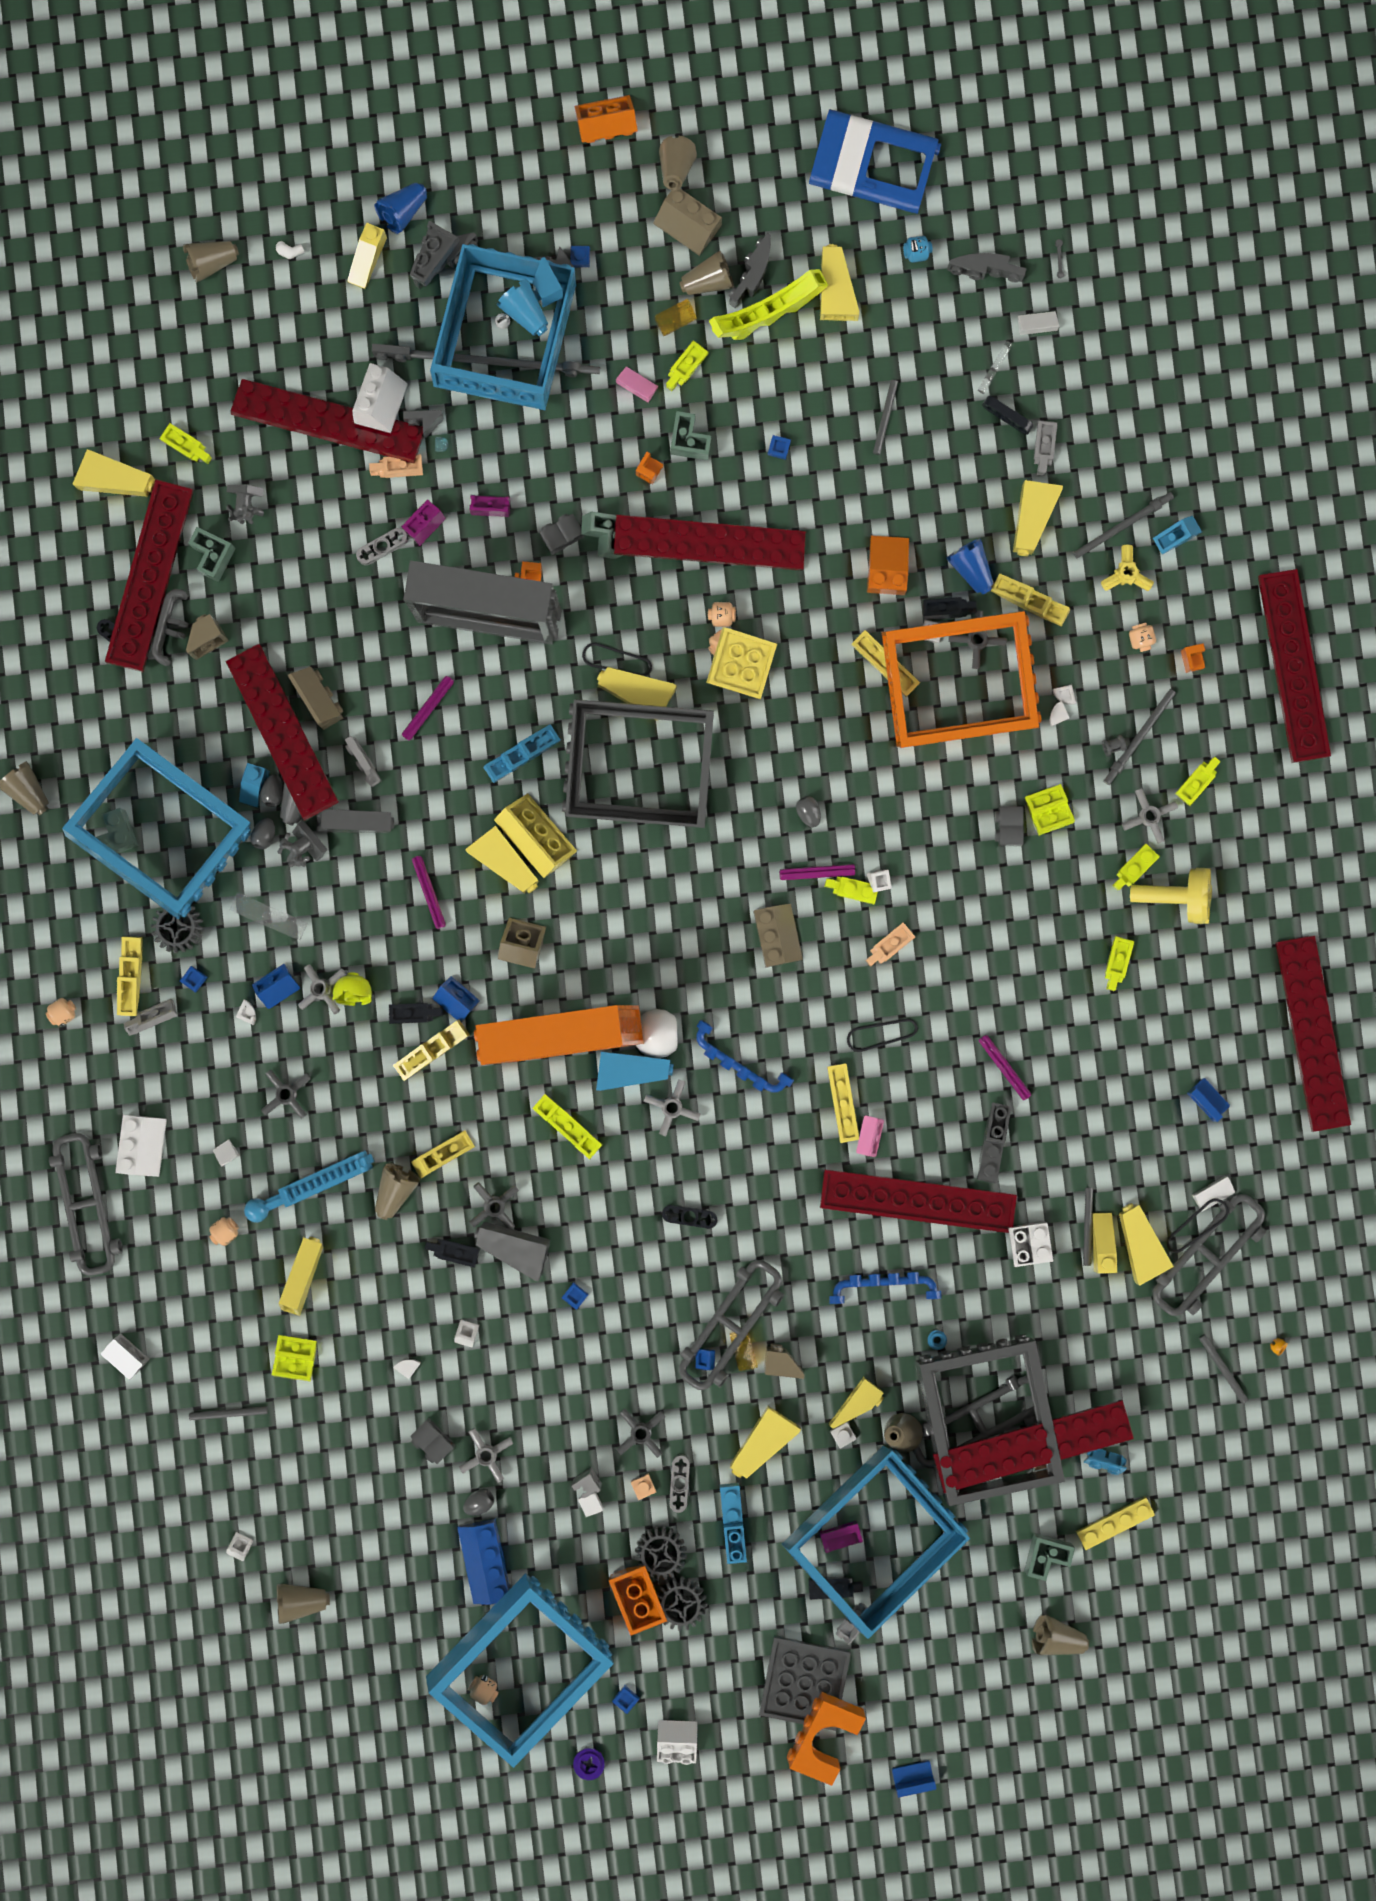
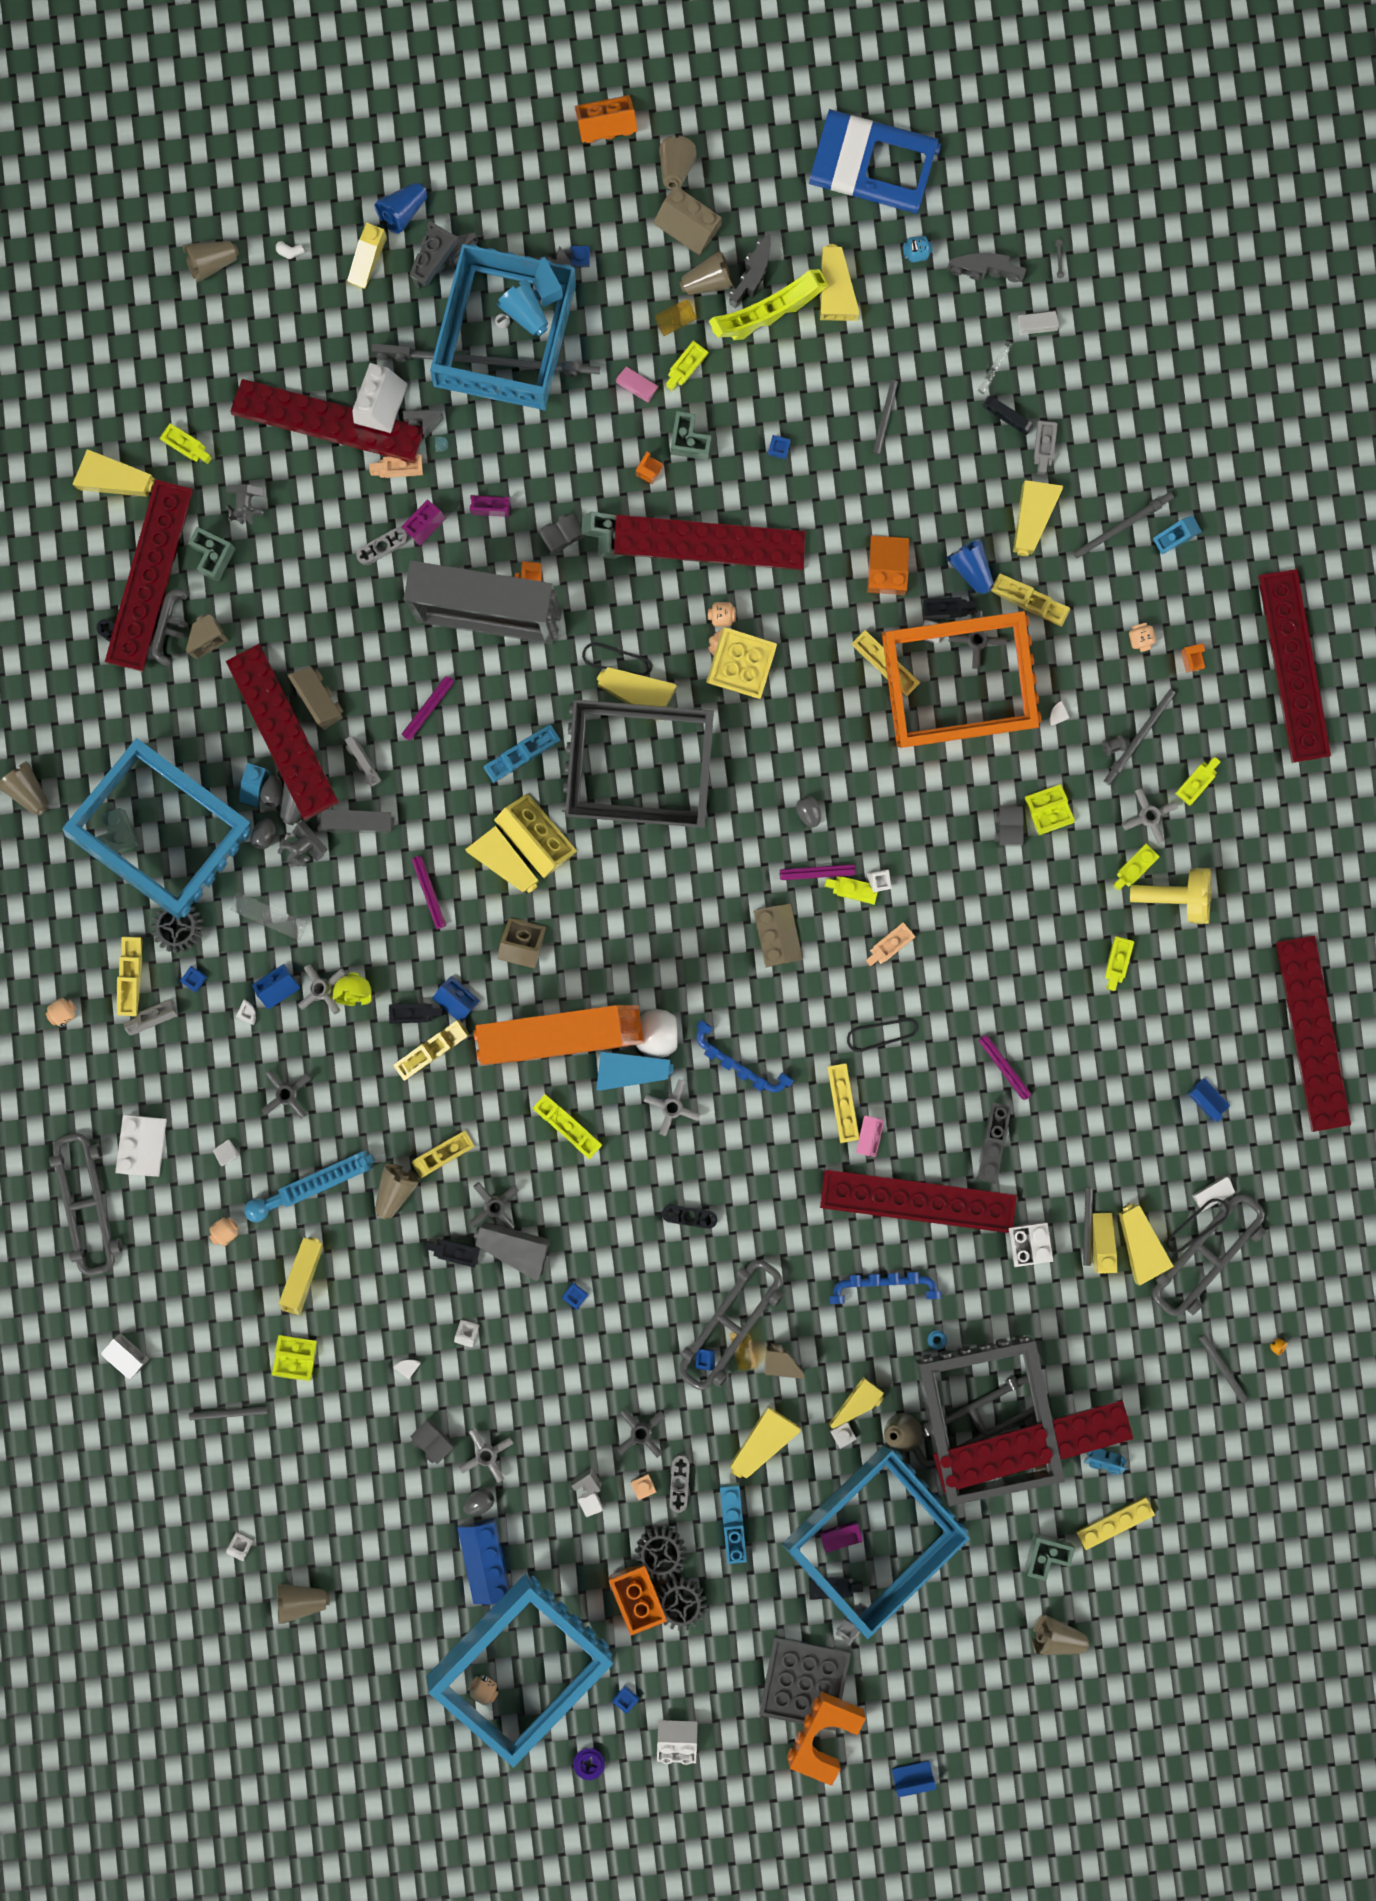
(1065, 694): white tile -> none
(1127, 565): light yellow bush -> none

